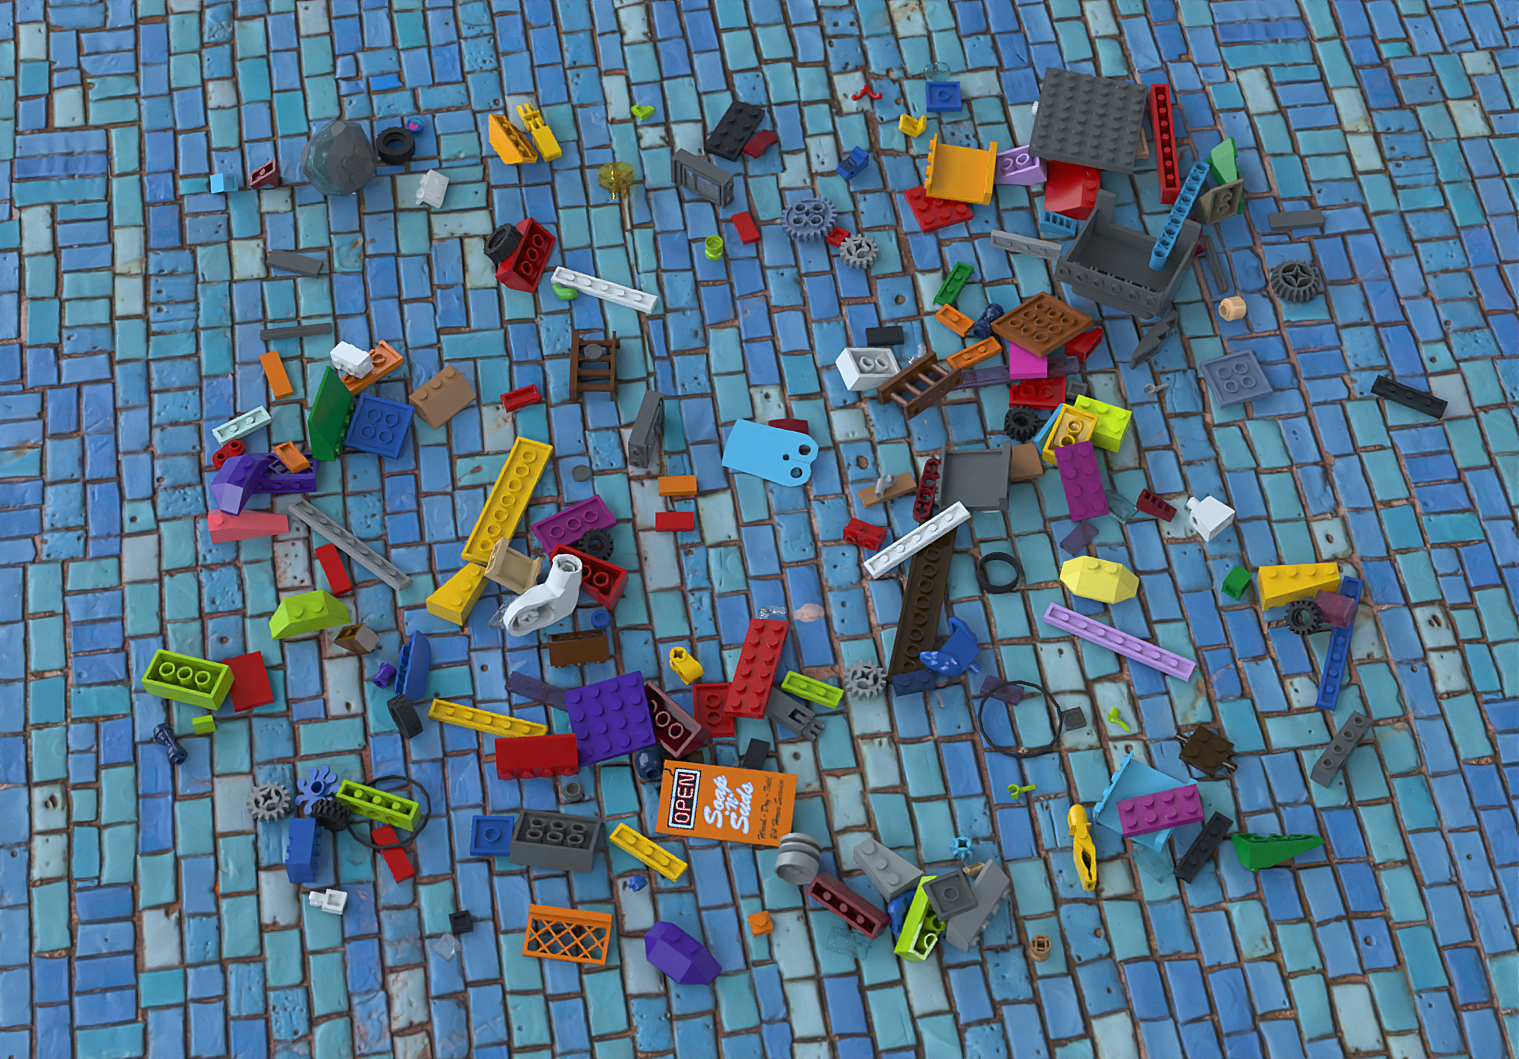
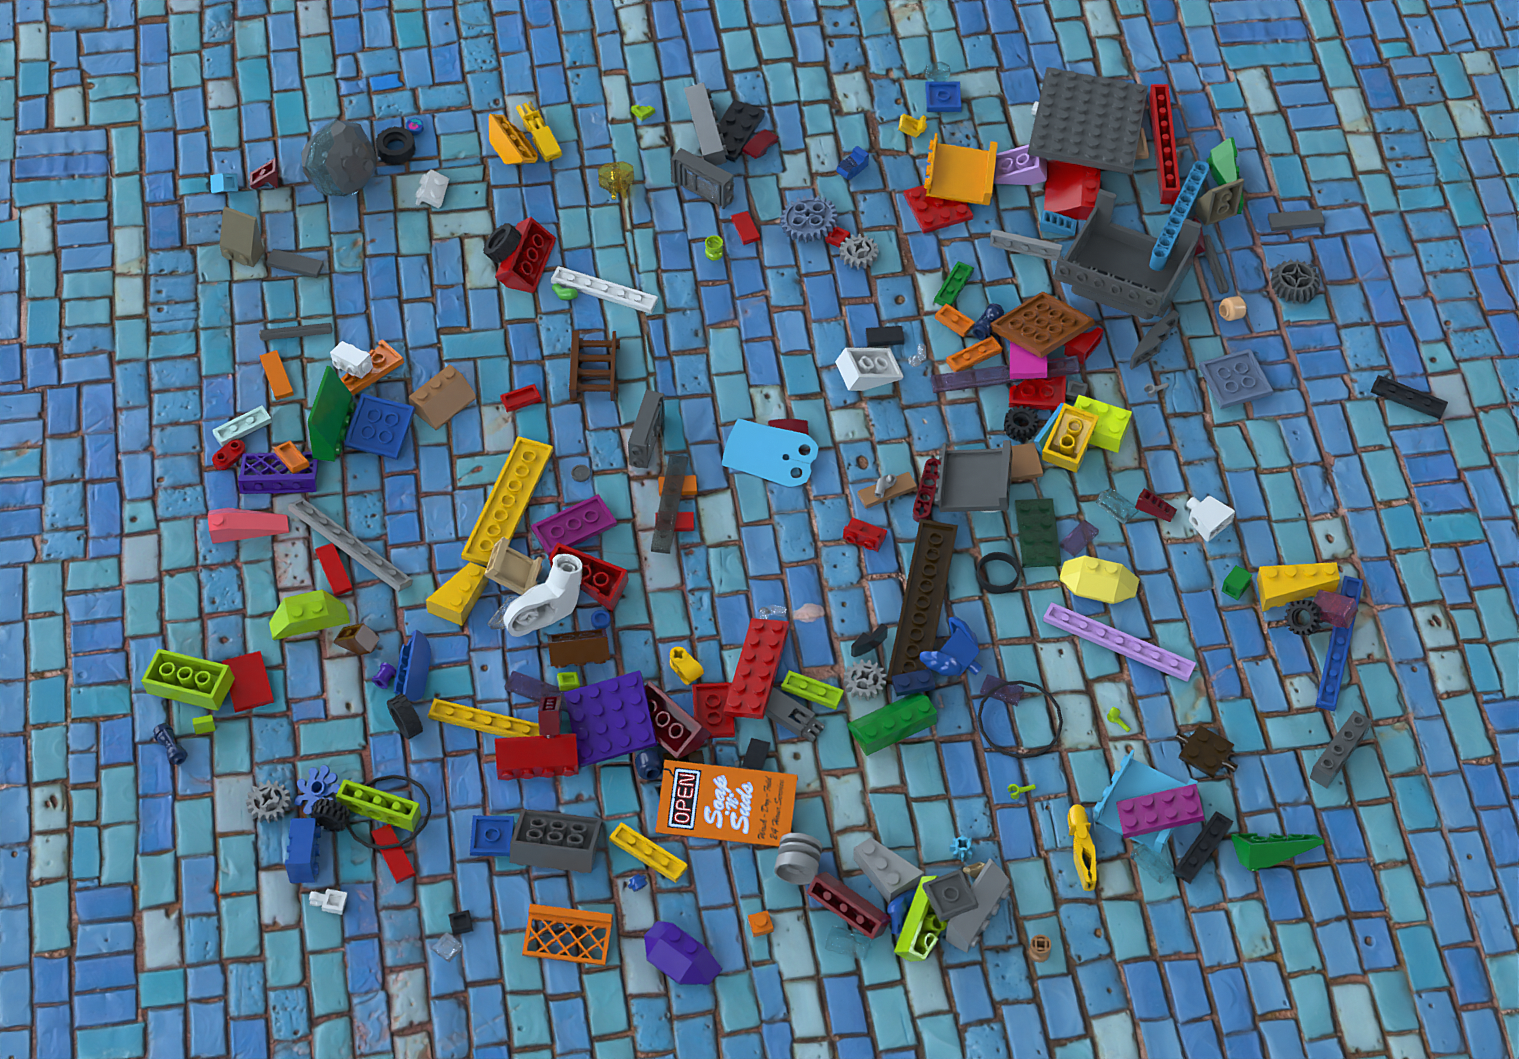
(238, 481): dark purple wedge -> none
(240, 237): none -> dark tan slope
(550, 716): none -> dark red brick
(568, 681): none -> lime tile
(573, 791): dark grey plate -> none
(593, 352): dark grey piece -> none
(596, 535): black tyre -> none
(669, 504): none -> clear smoke tile
(705, 125): none -> brick
(867, 643): none -> black slope
(879, 96): red piece -> none
(893, 722): none -> green slope
(913, 373): reddish brown fence -> none
(917, 540): white tile -> none
(1037, 533): none -> clear green plate
(1074, 719): clear smoke tile -> none
(1081, 481): magenta plate -> none

